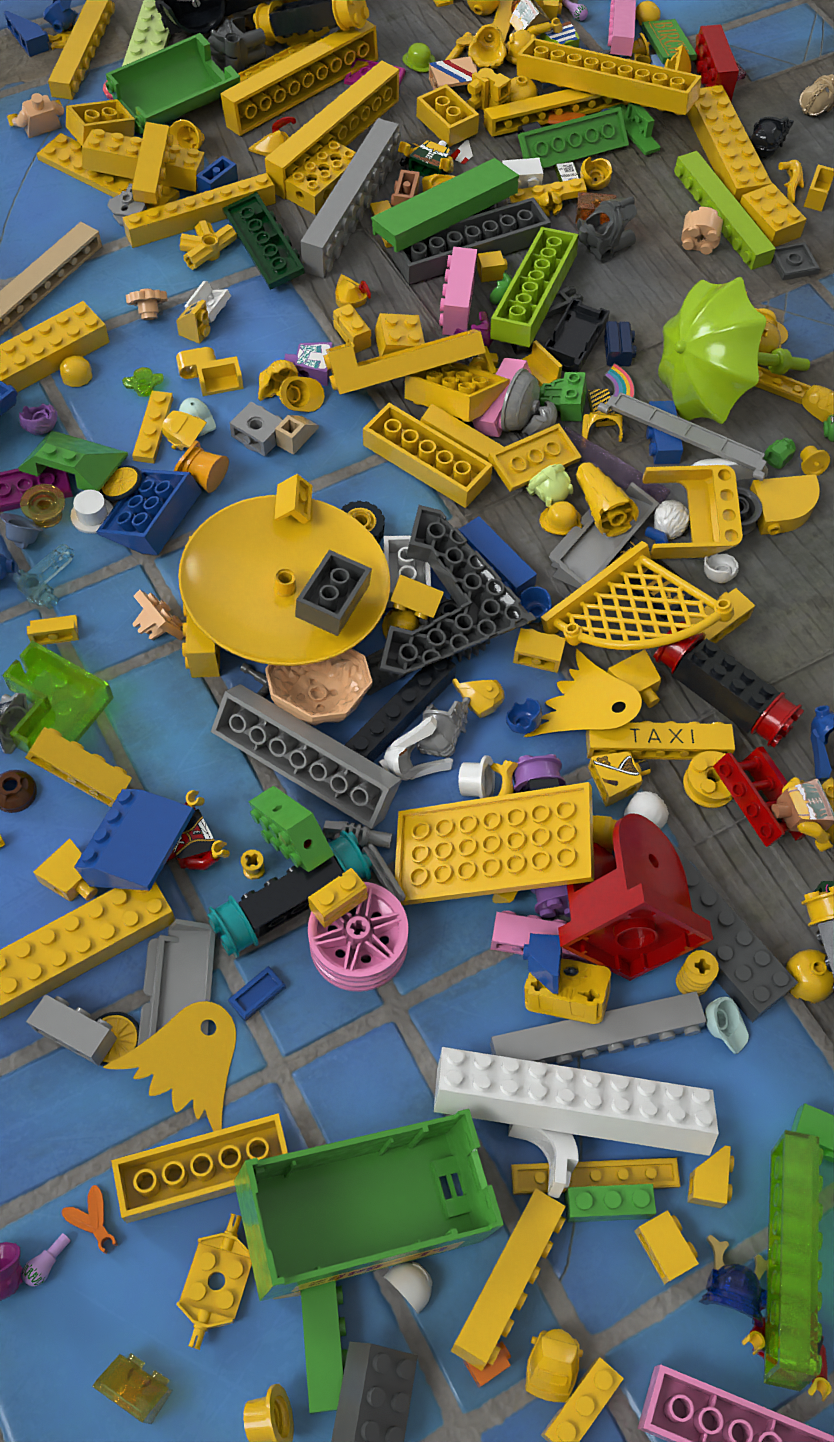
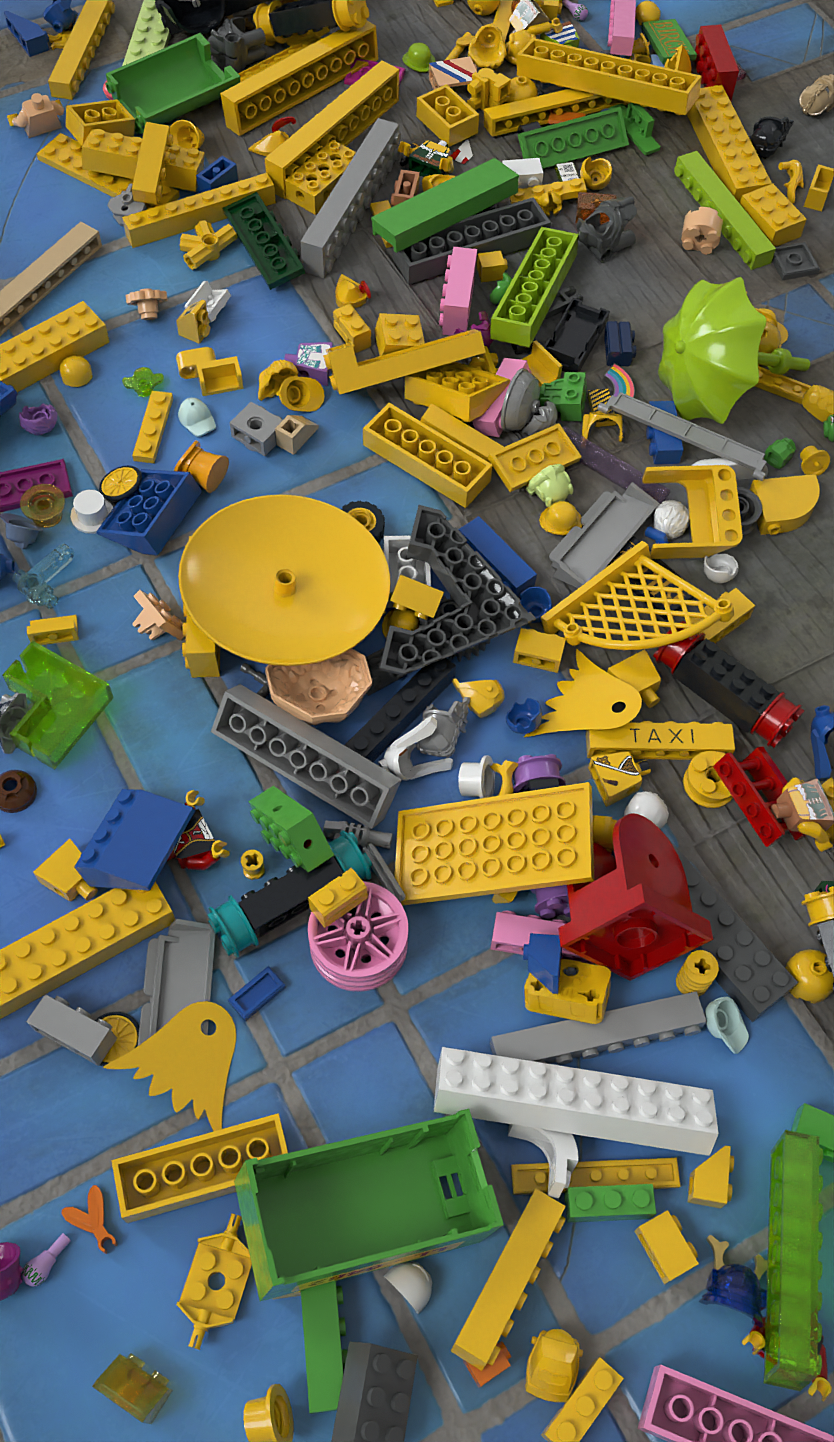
(77, 766): yellow brick -> none
(88, 460): bright green slope -> none
(182, 429): yellow helmet -> none
(293, 499): yellow panel -> none
(333, 592): dark grey brick -> none
(608, 502): yellow cone -> none

